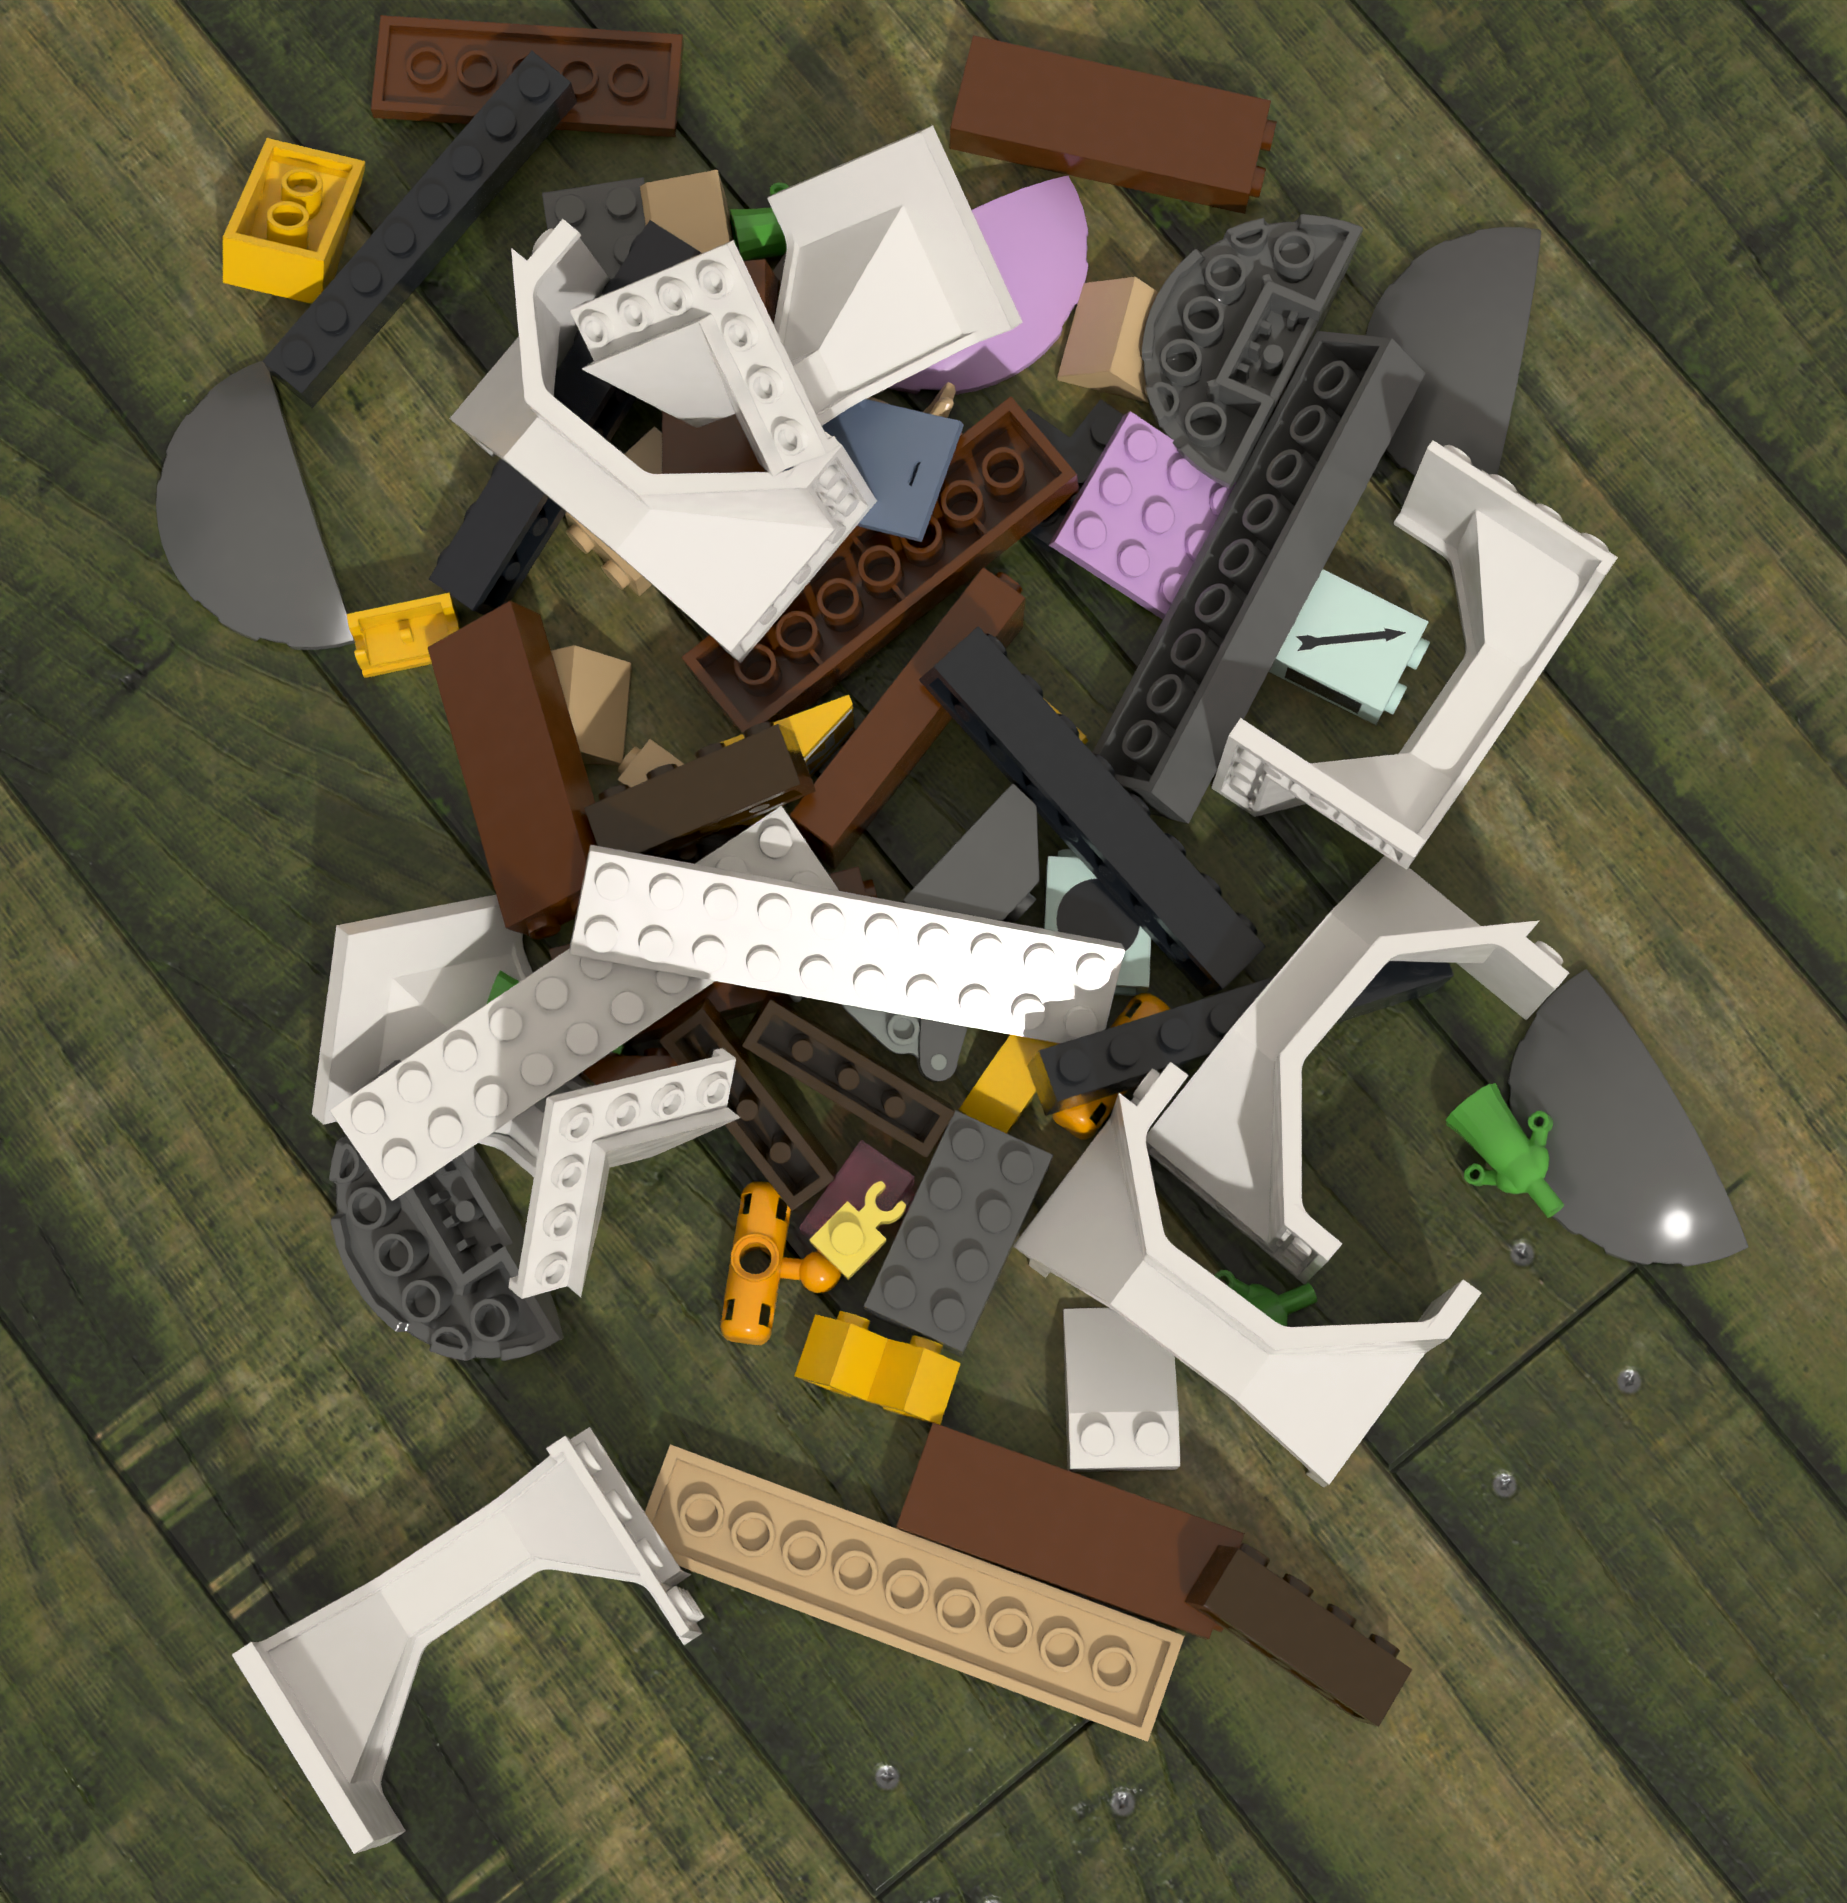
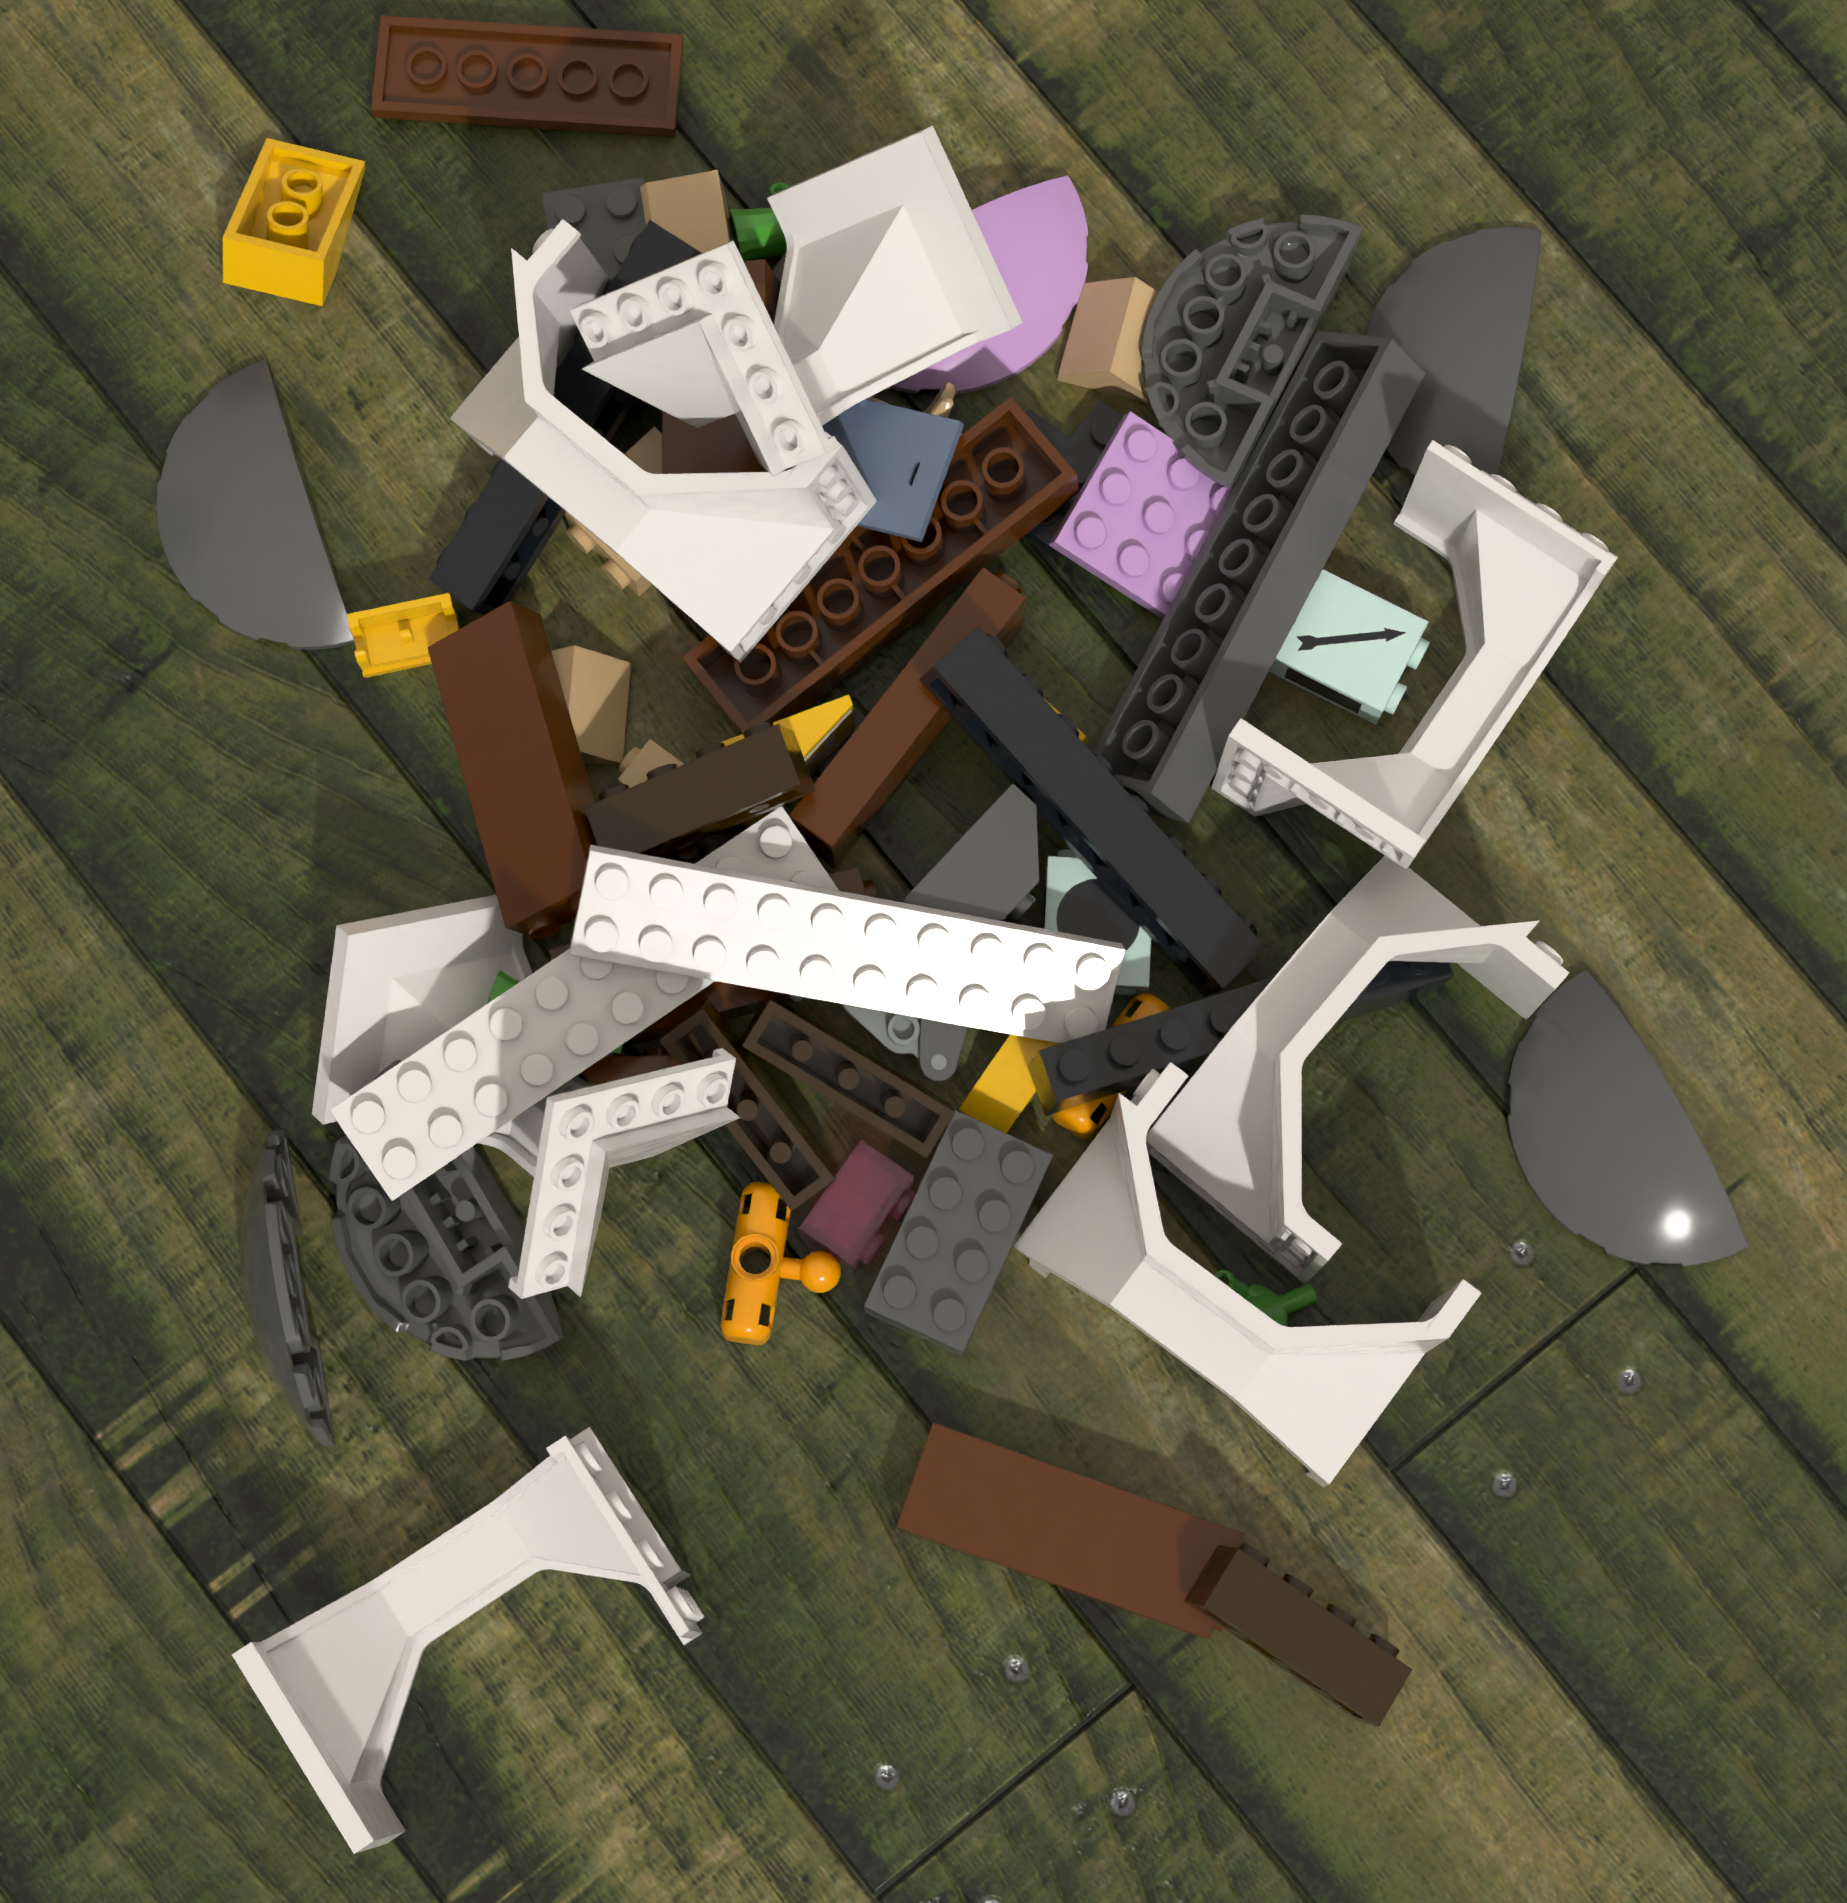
(276, 1291): none -> dark grey brick
(421, 229): black brick -> none
(853, 1236): light yellow plate -> none
(879, 1370): yellow brick -> none
(913, 1593): tan plate -> none
(1111, 125): reddish brown brick -> none
(1118, 1395): white slope -> none
(1497, 1137): bright green piece -> none

